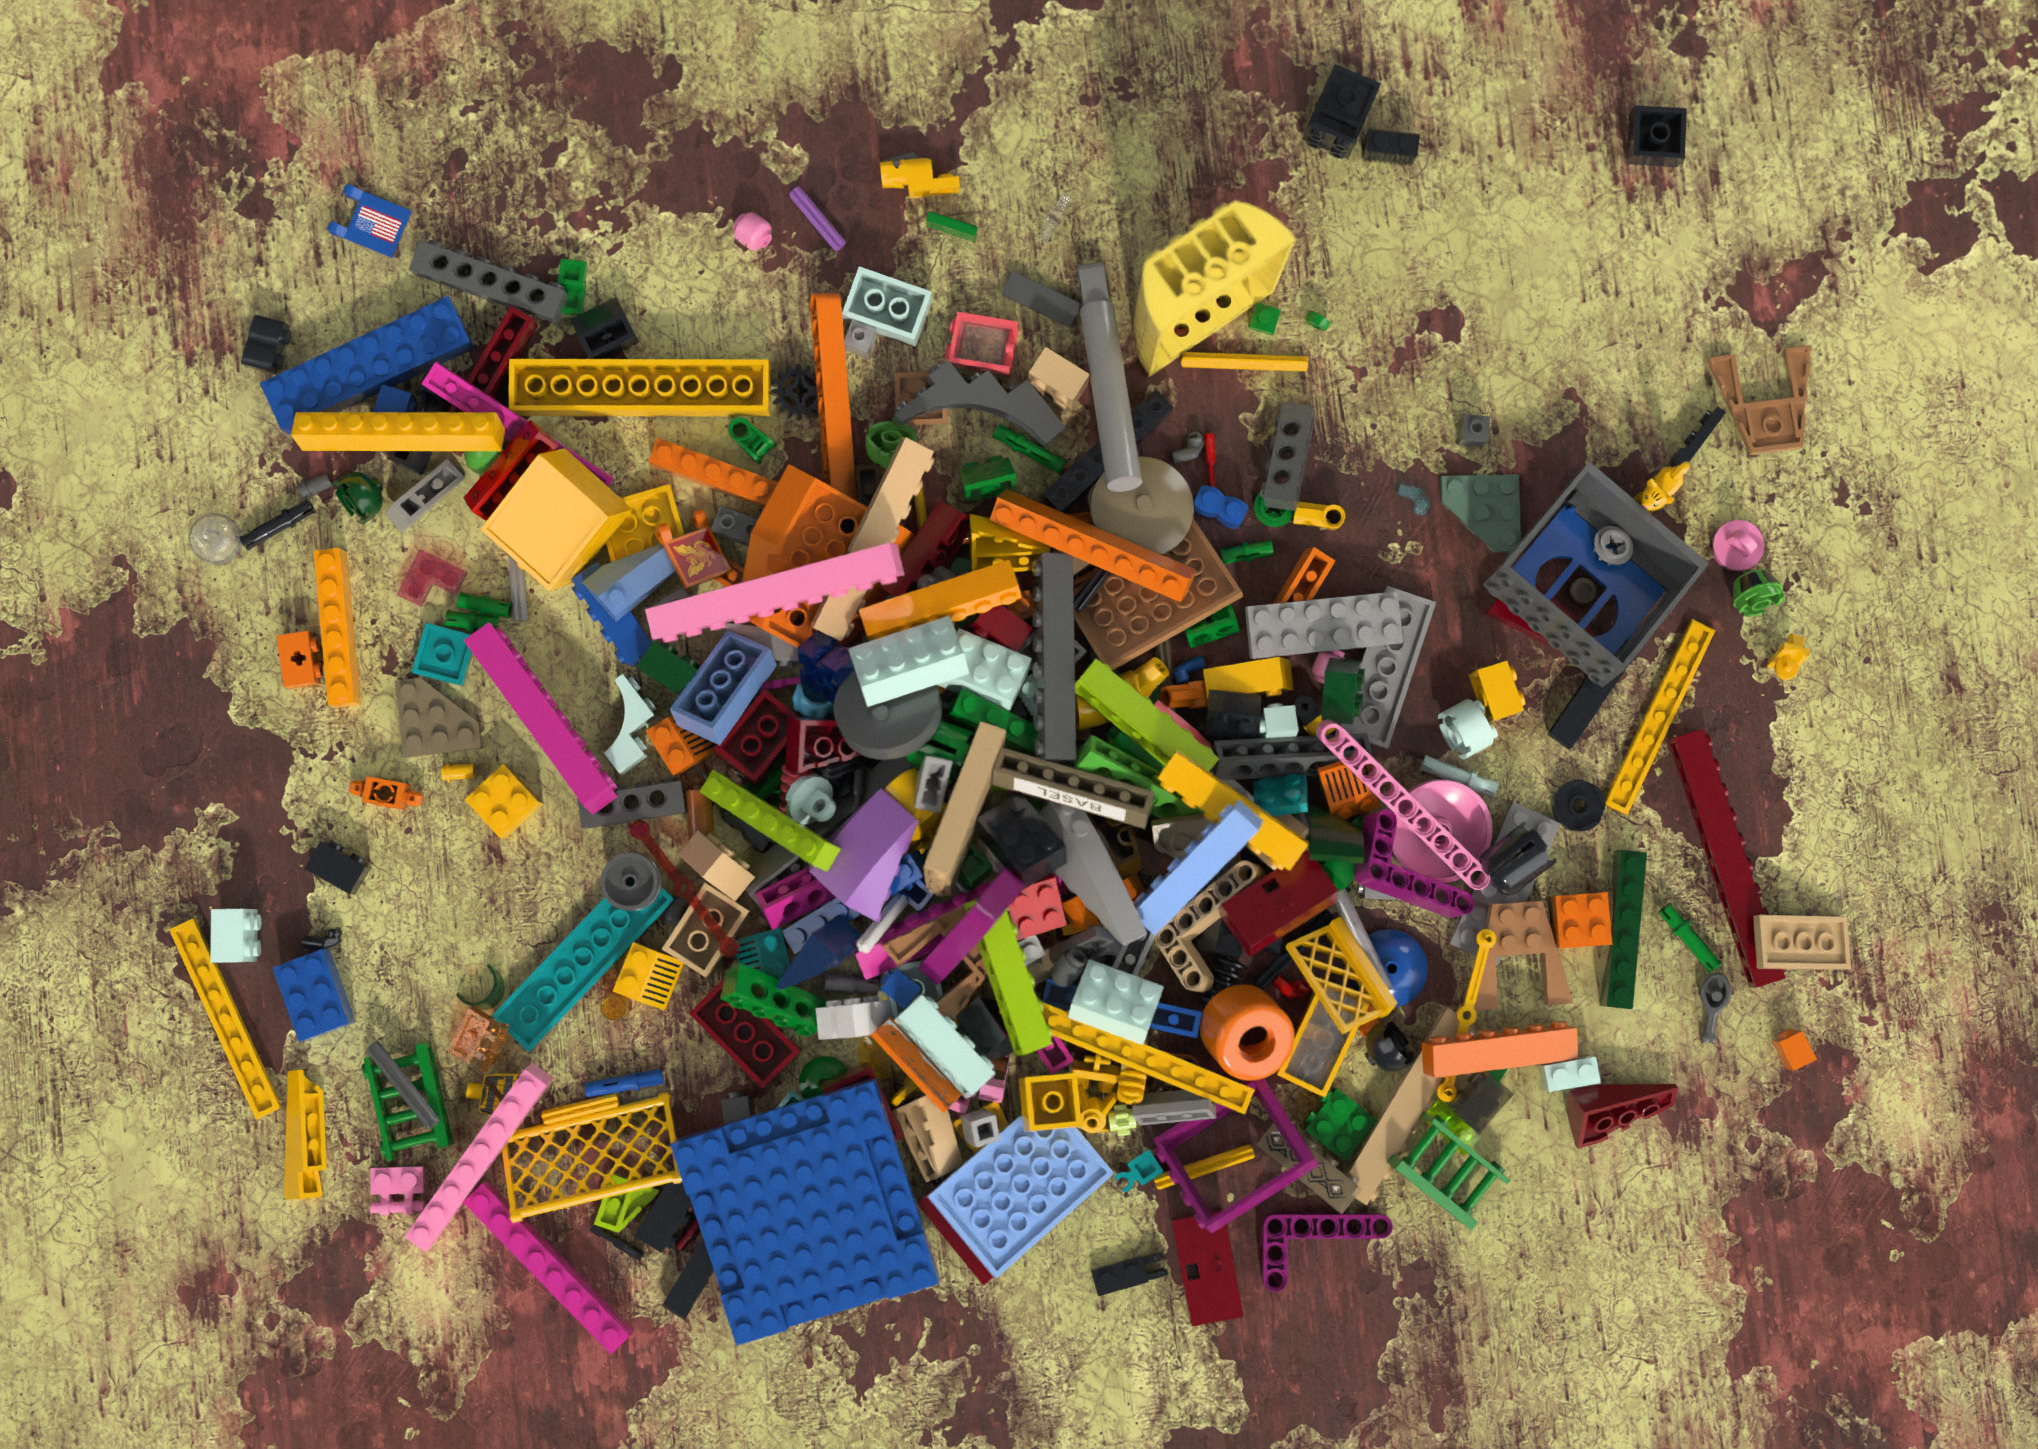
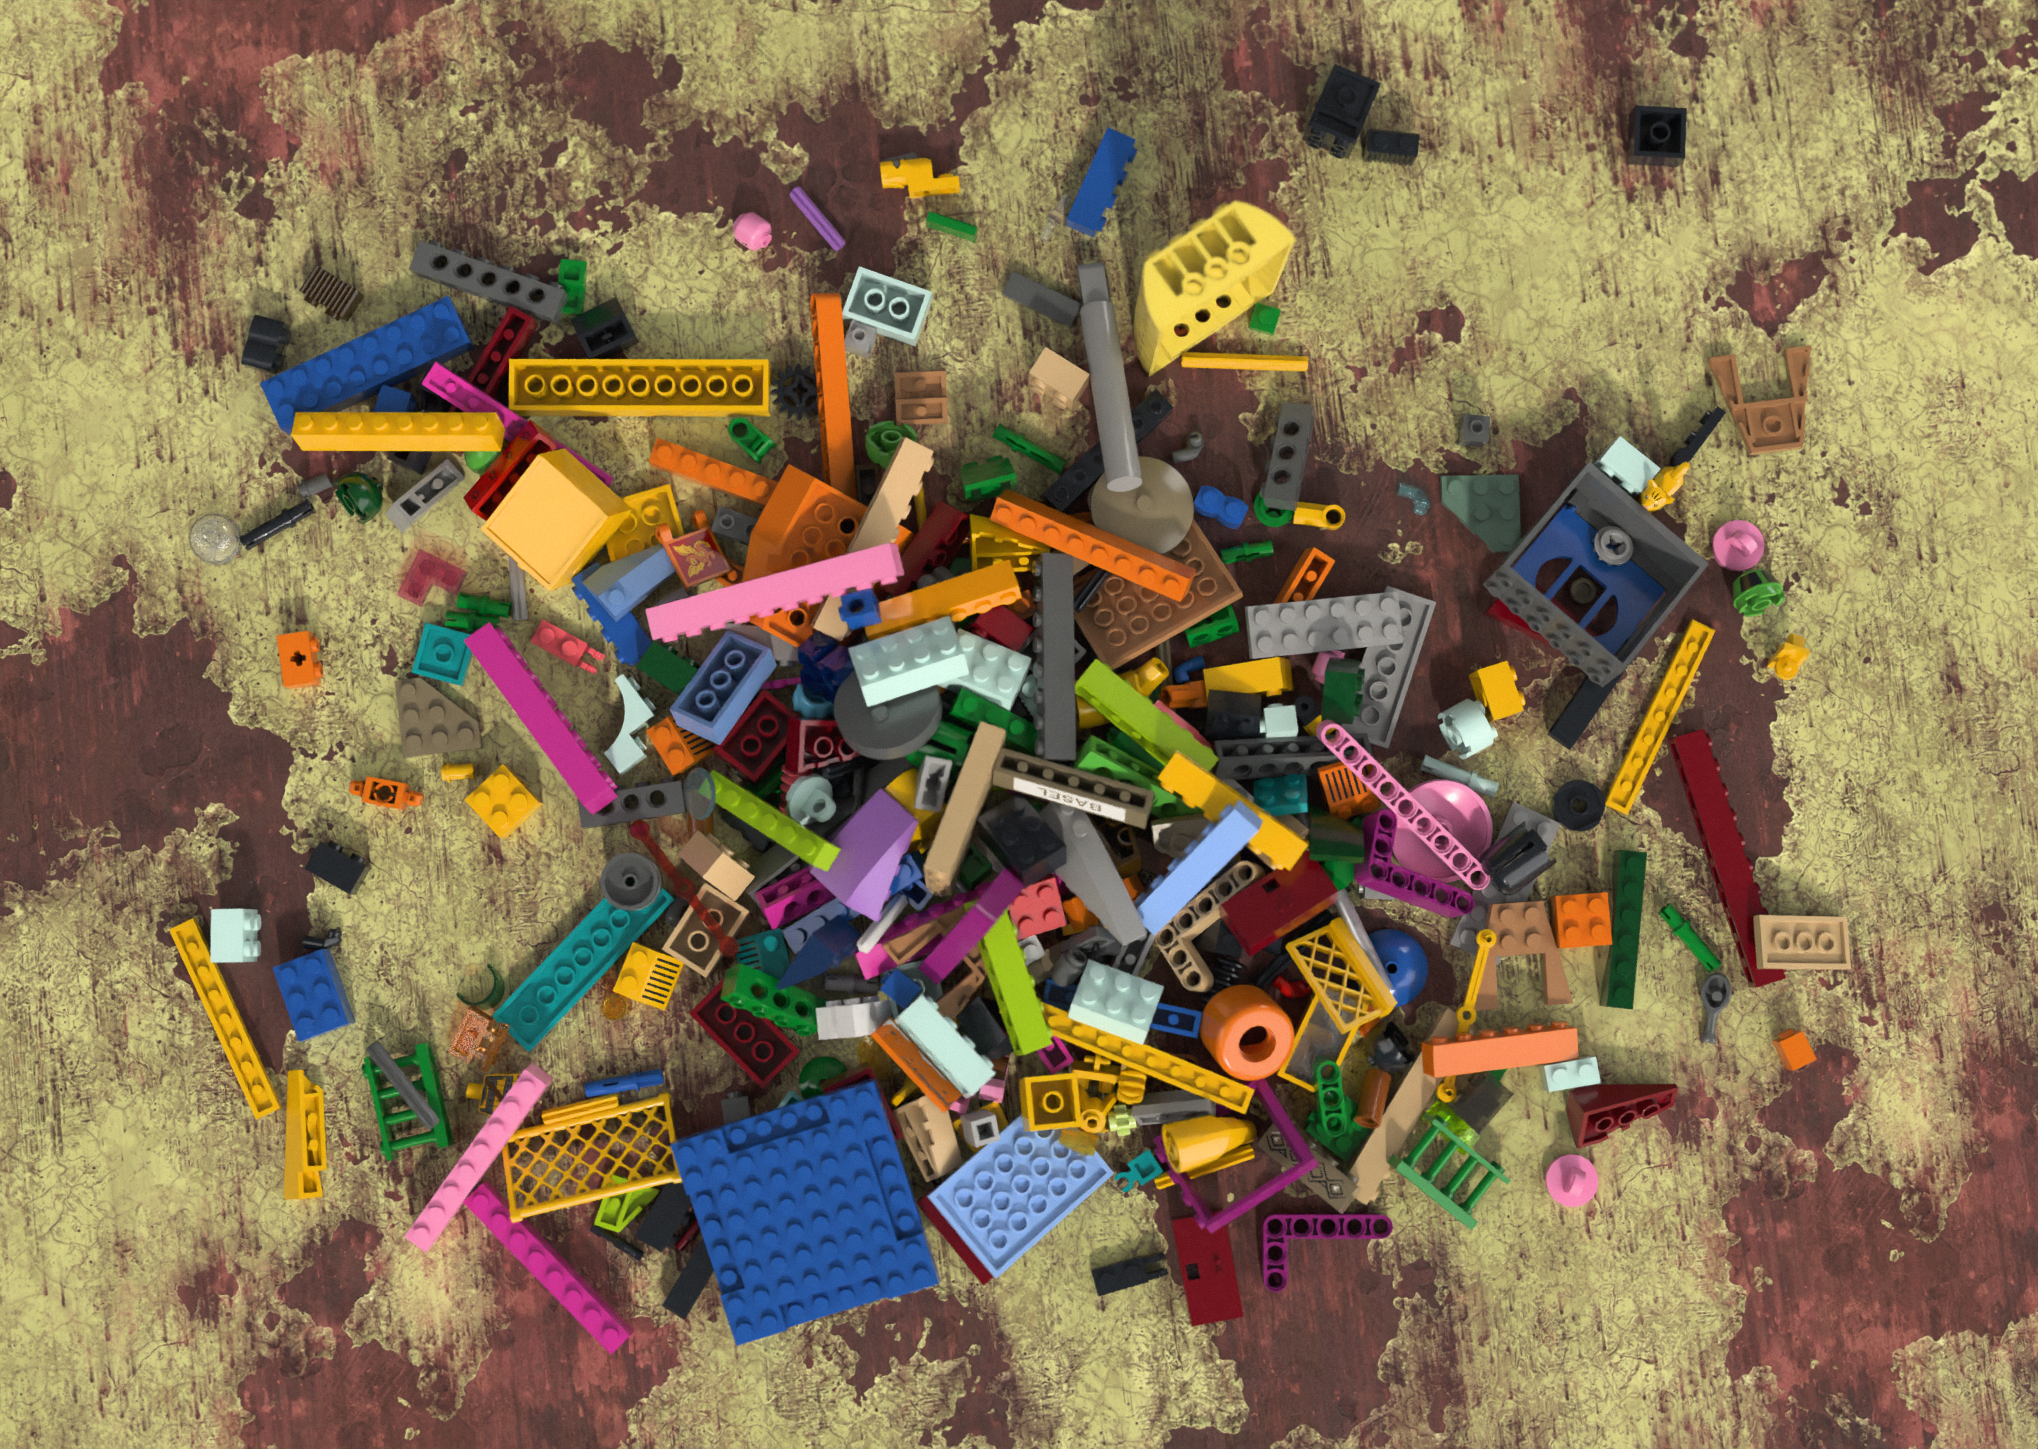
(331, 293): none -> dark brown brick
(337, 627): light orange brick -> none
(374, 223): blue flag -> none
(397, 1180): bright pink plate -> none
(564, 645): none -> coral hinge
(699, 793): none -> clear light blue piece
(867, 615): none -> blue brick
(982, 343): window -> none
(984, 393): dark grey arch -> none
(1079, 1141): none -> clear yellow cone
(1101, 182): none -> blue brick
(1204, 1139): none -> yellow piece
(1210, 457): red piece -> none
(1317, 321): green tile -> none
(1334, 1107): none -> green beam
(1372, 1098): none -> dark orange pin
(1571, 1180): none -> bright pink tile
(1626, 466): none -> light aqua brick

